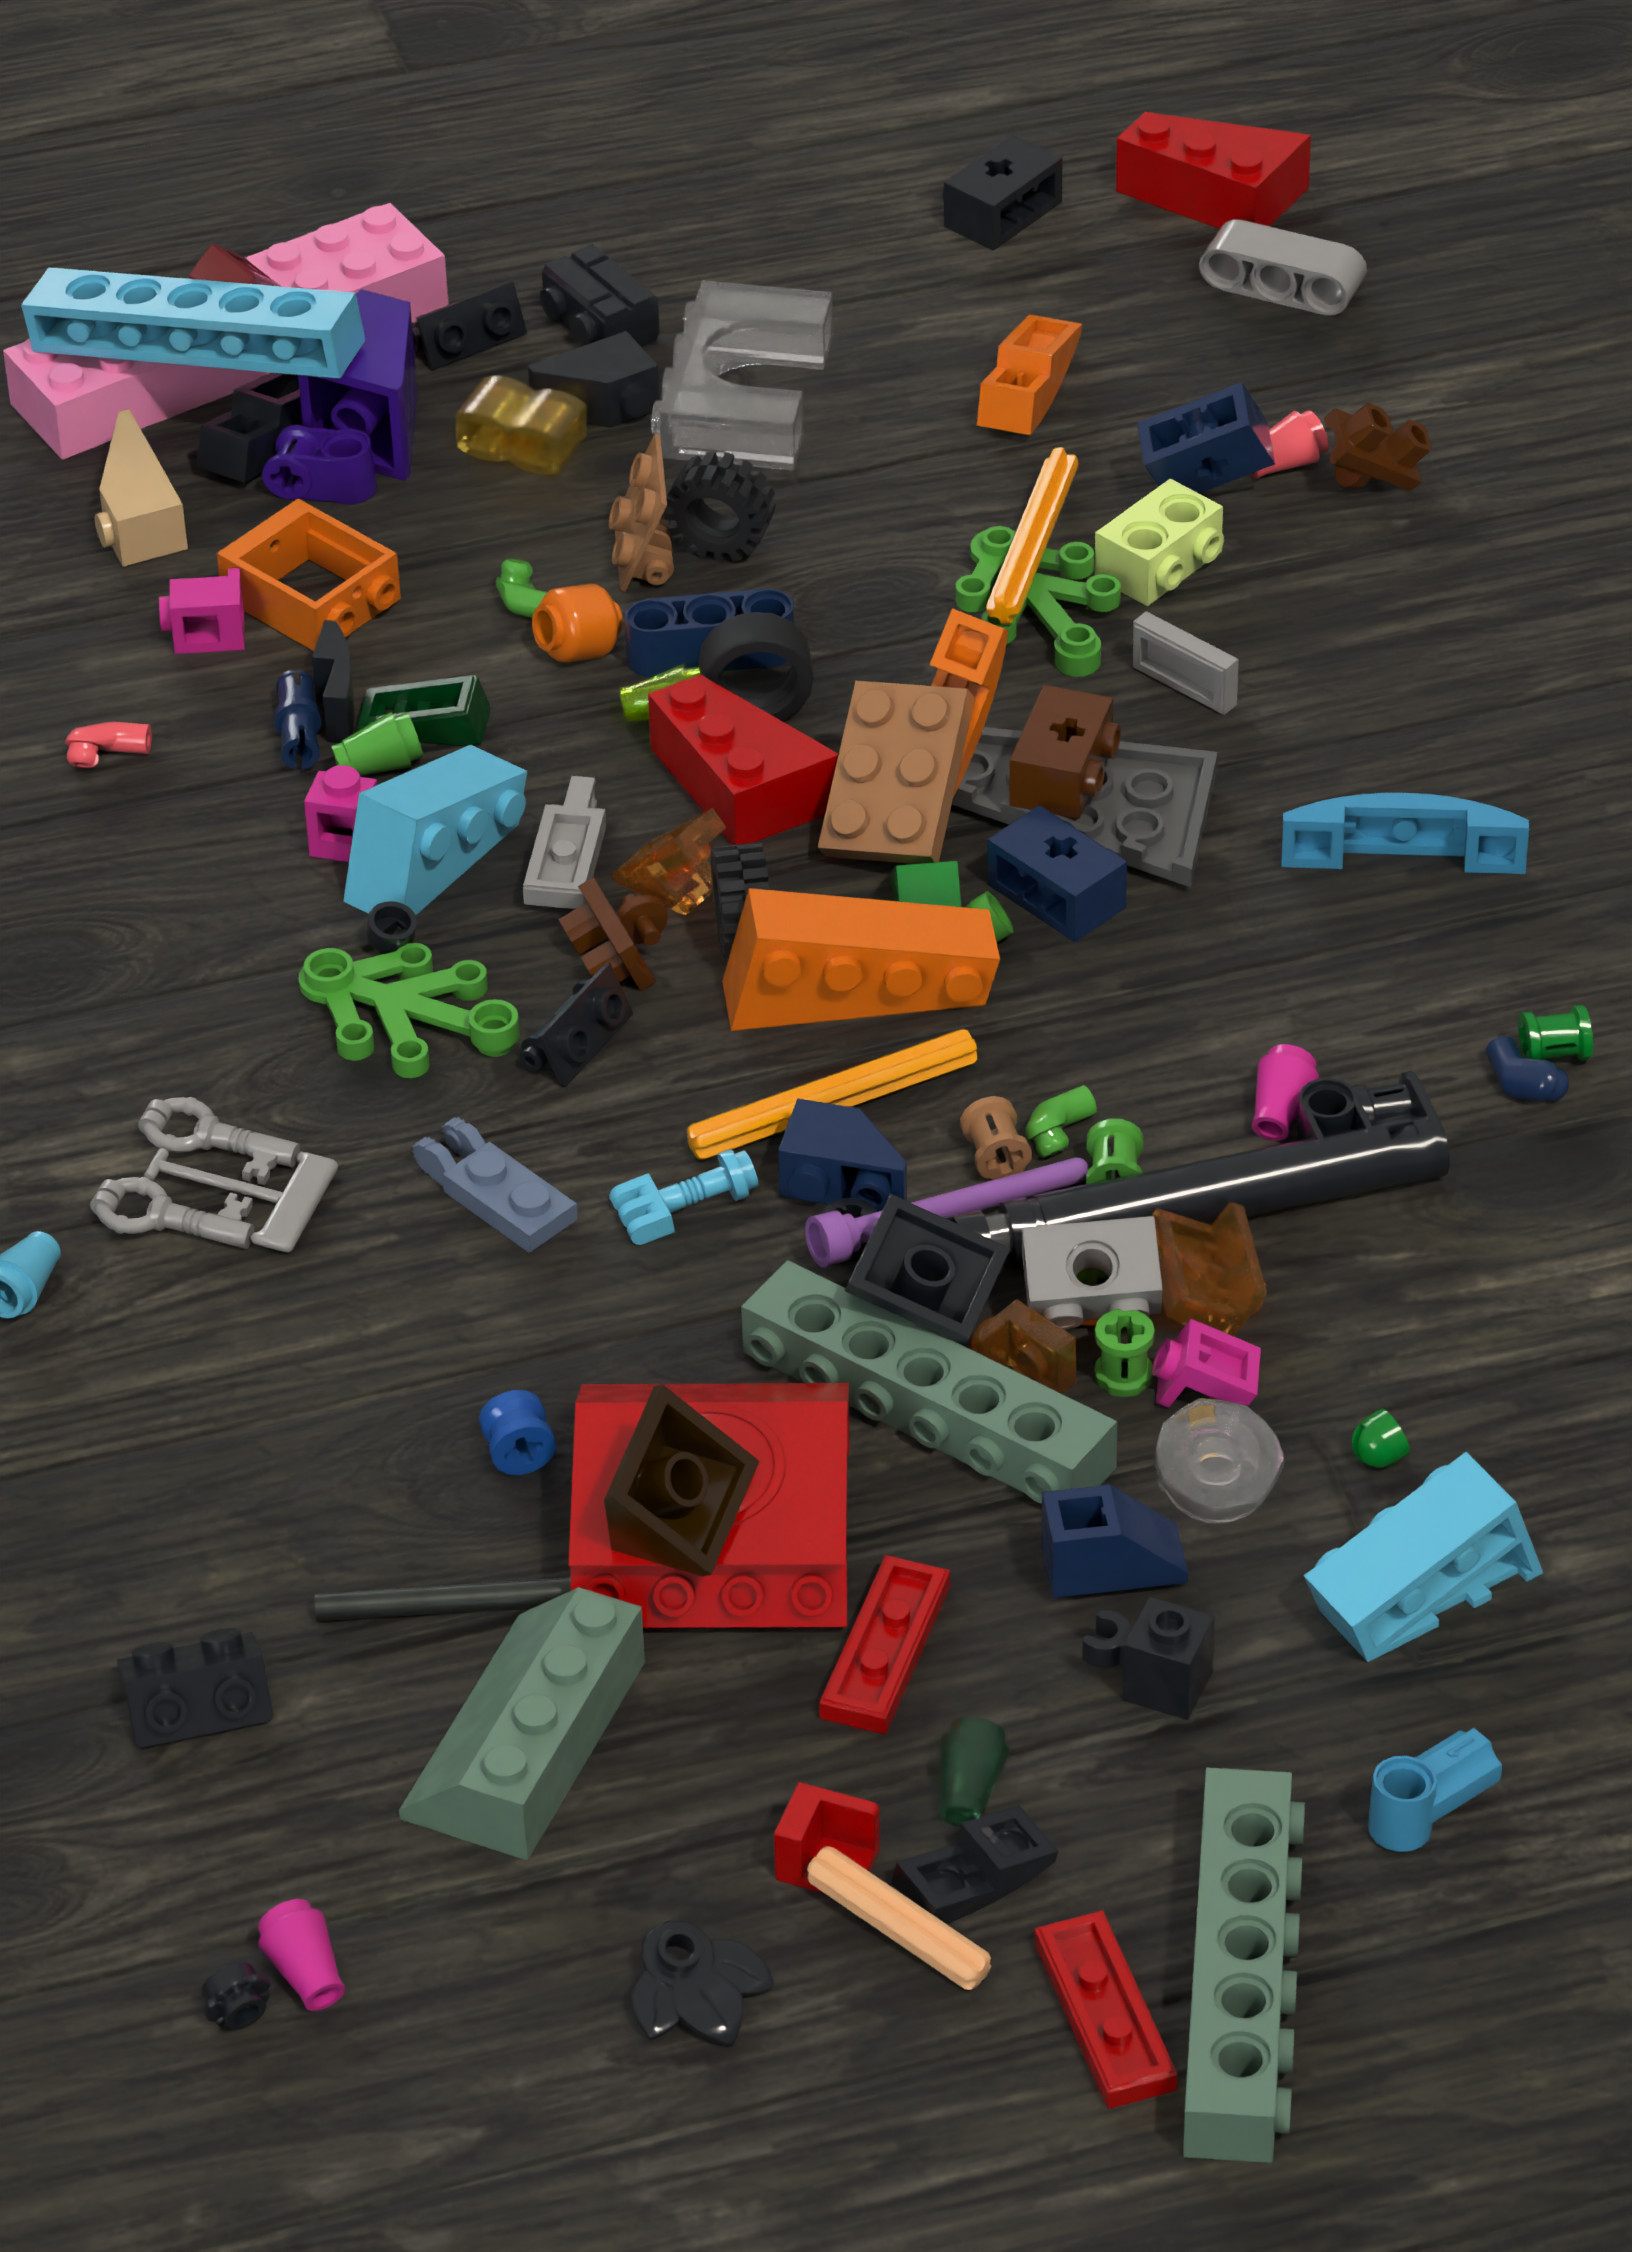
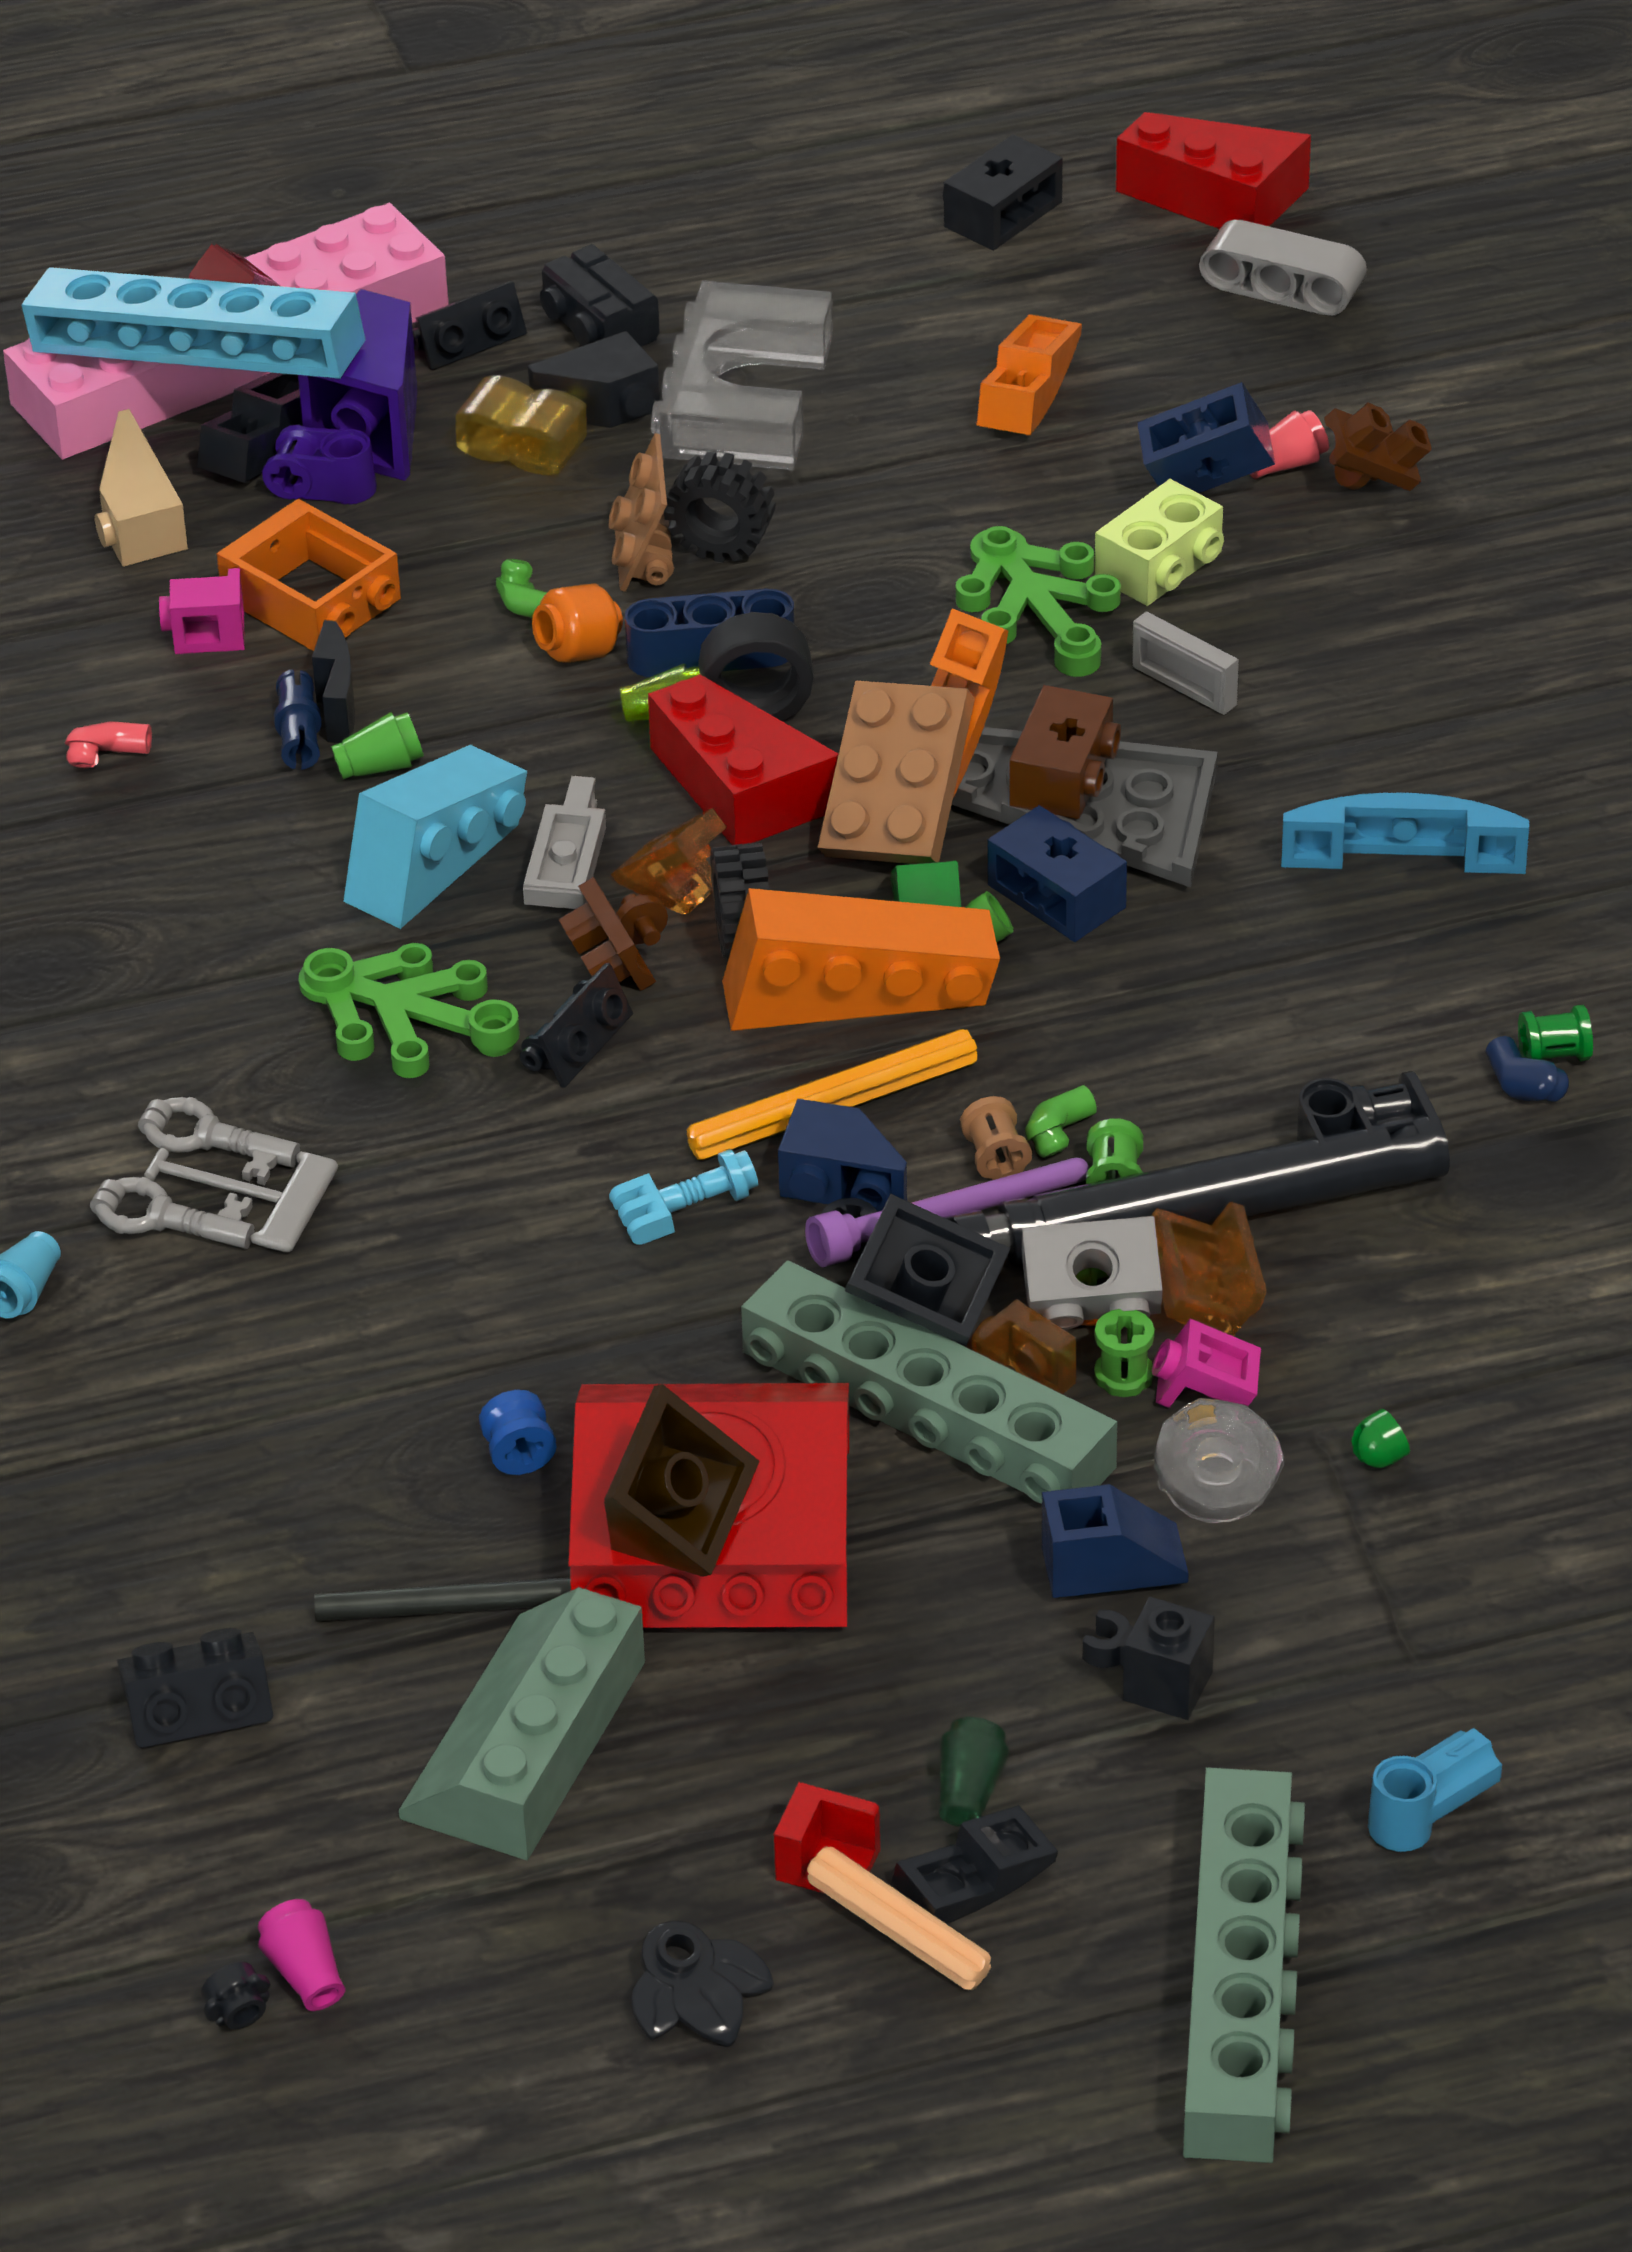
(330, 805): dark pink brick -> none
(384, 921): black hinge -> none
(443, 709): dark green slope -> none
(495, 1186): sand blue hinge -> none
(885, 1644): red tile -> none
(1032, 536): light orange axle -> none
(1105, 2009): red tile -> none
(1278, 1086): dark pink cone -> none
(1423, 1558): medium azure wedge -> none

